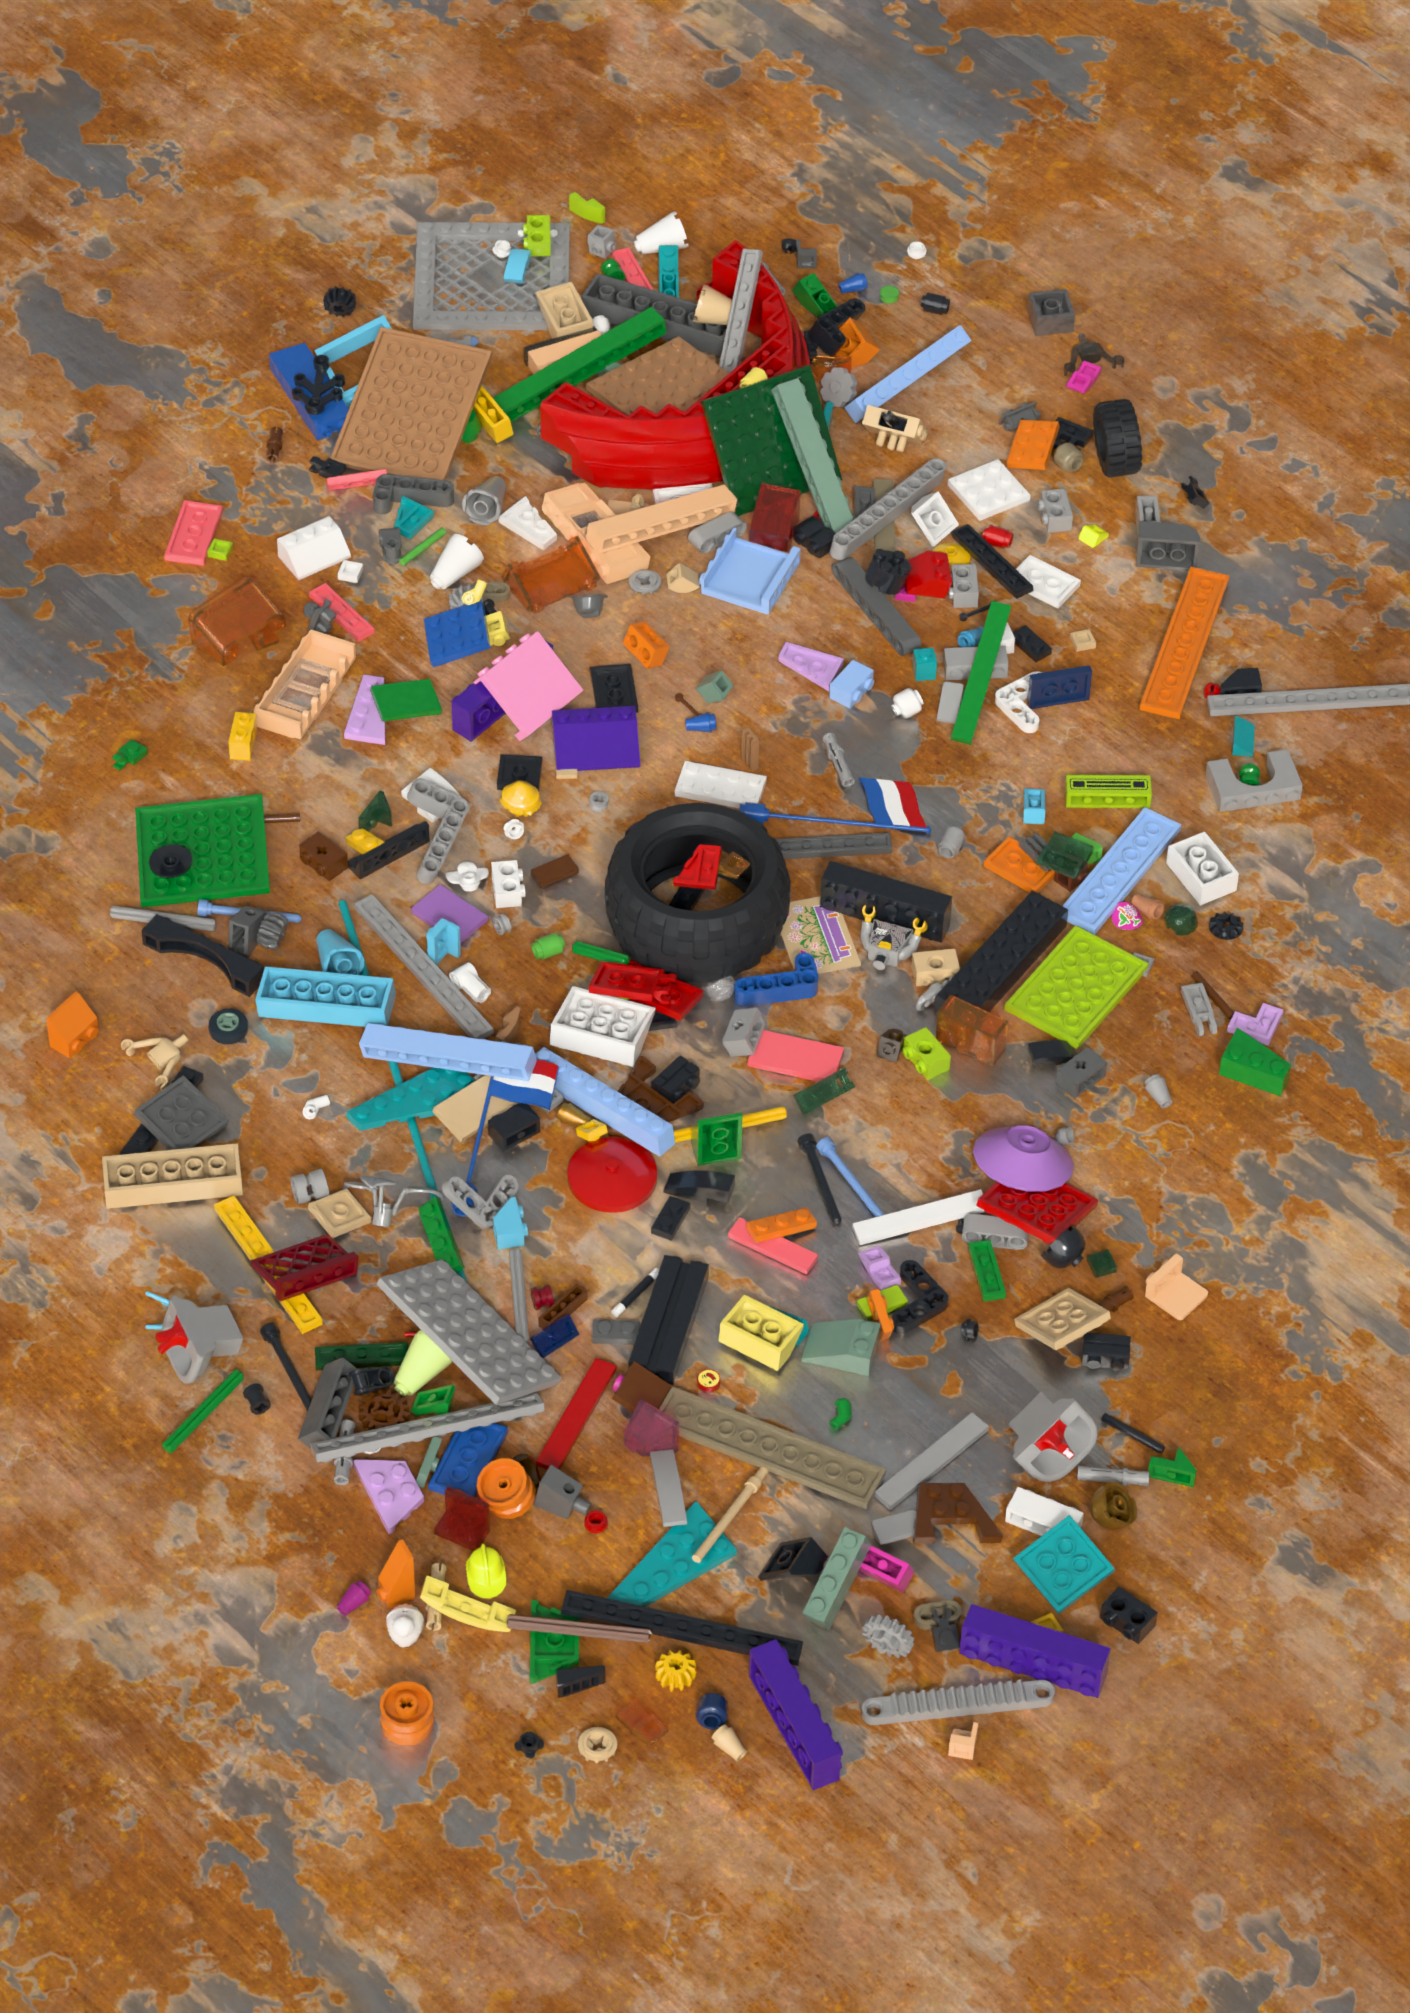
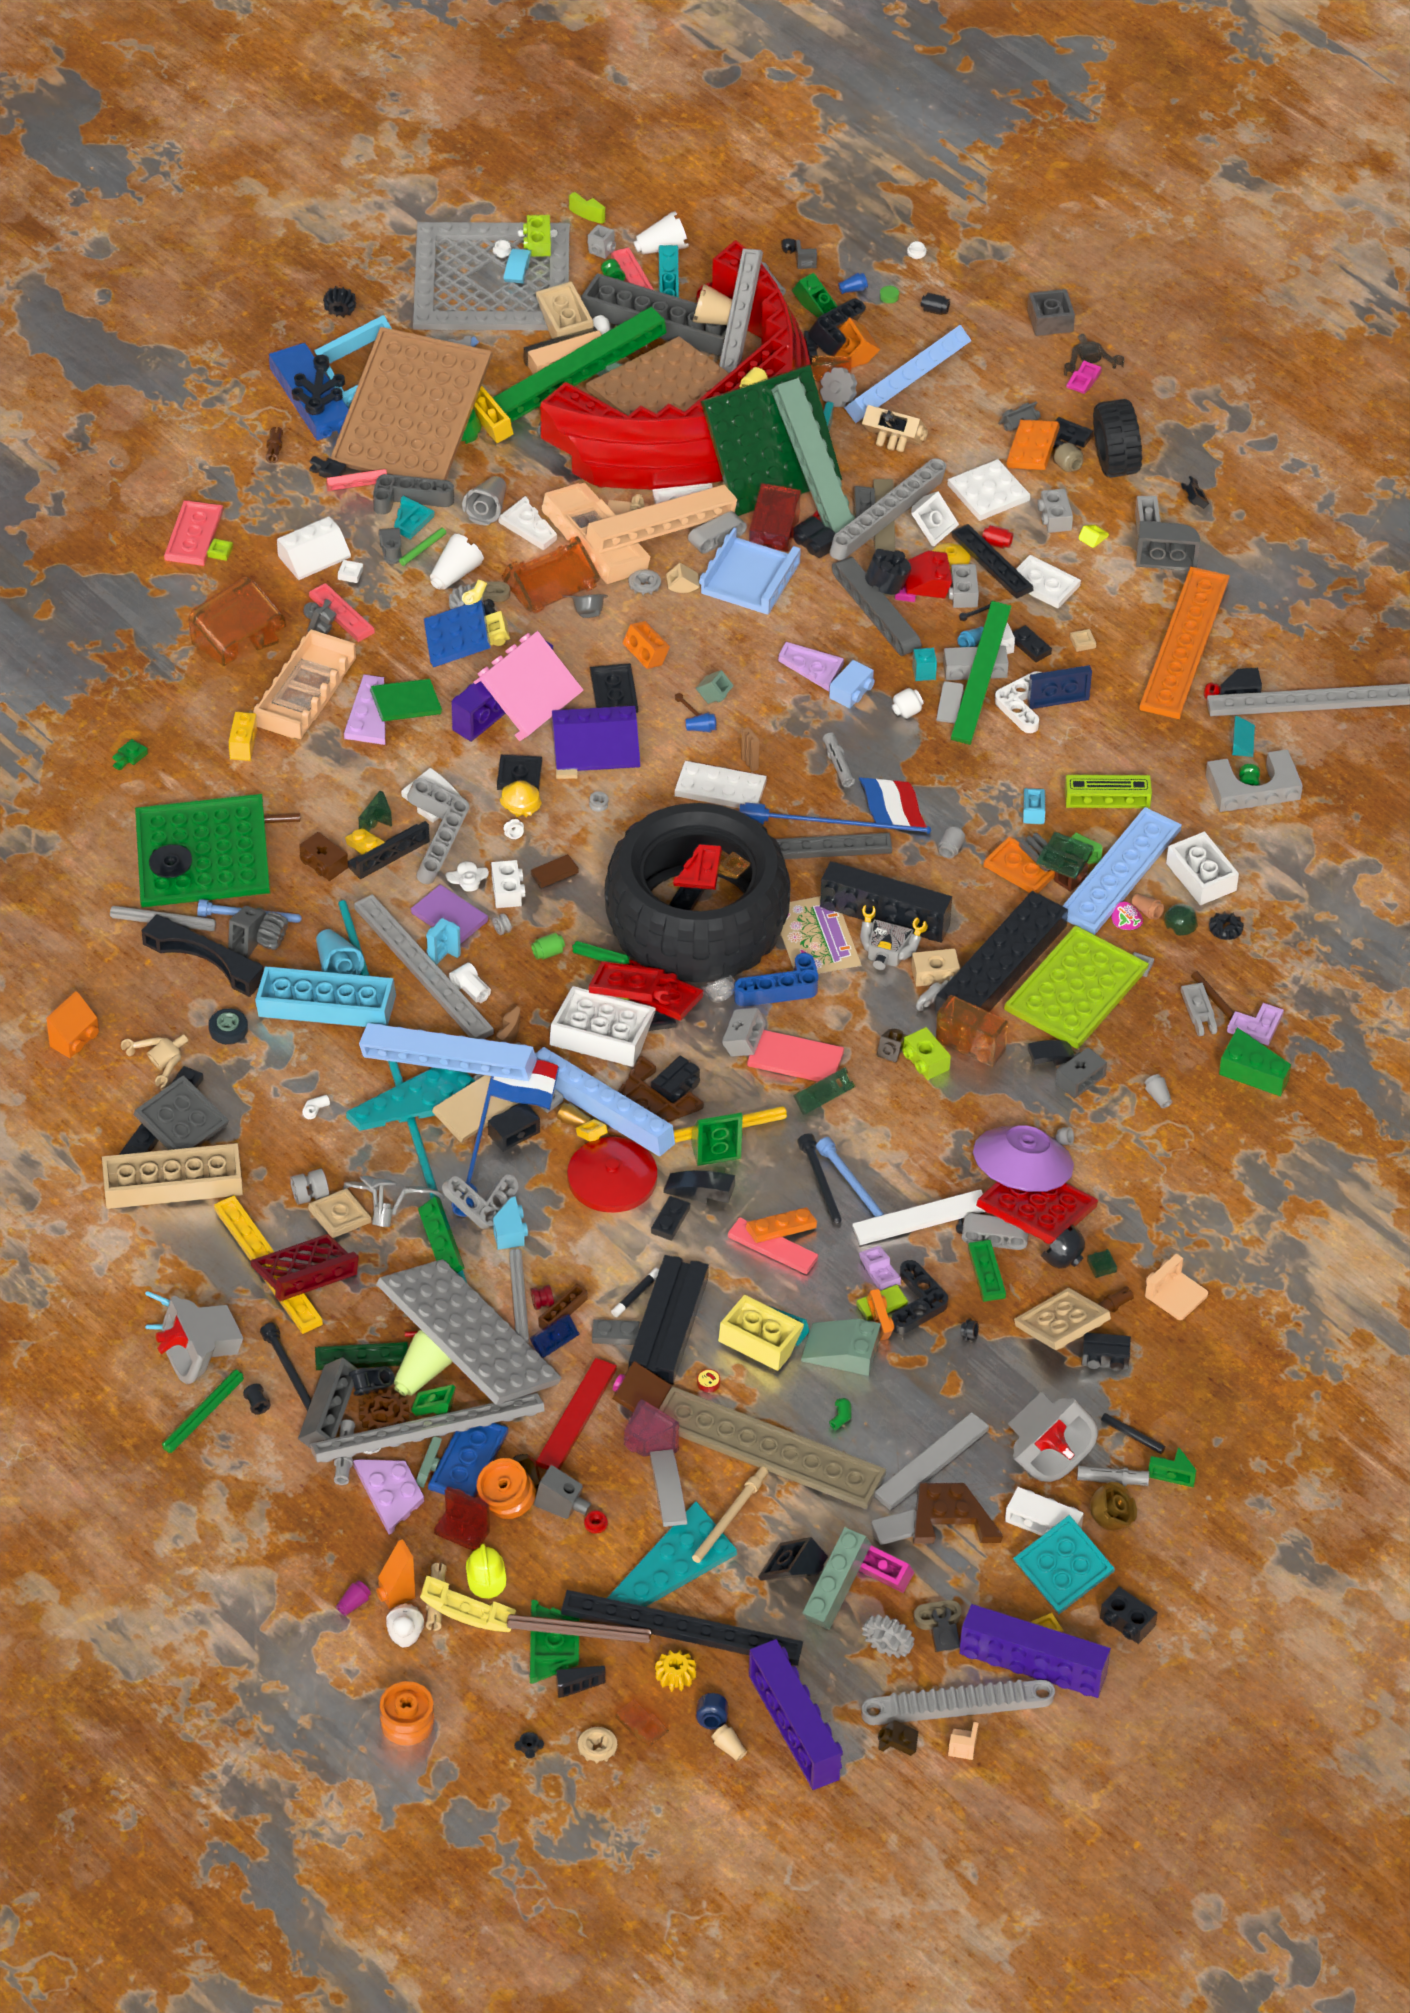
(898, 1737): none -> dark brown bracket

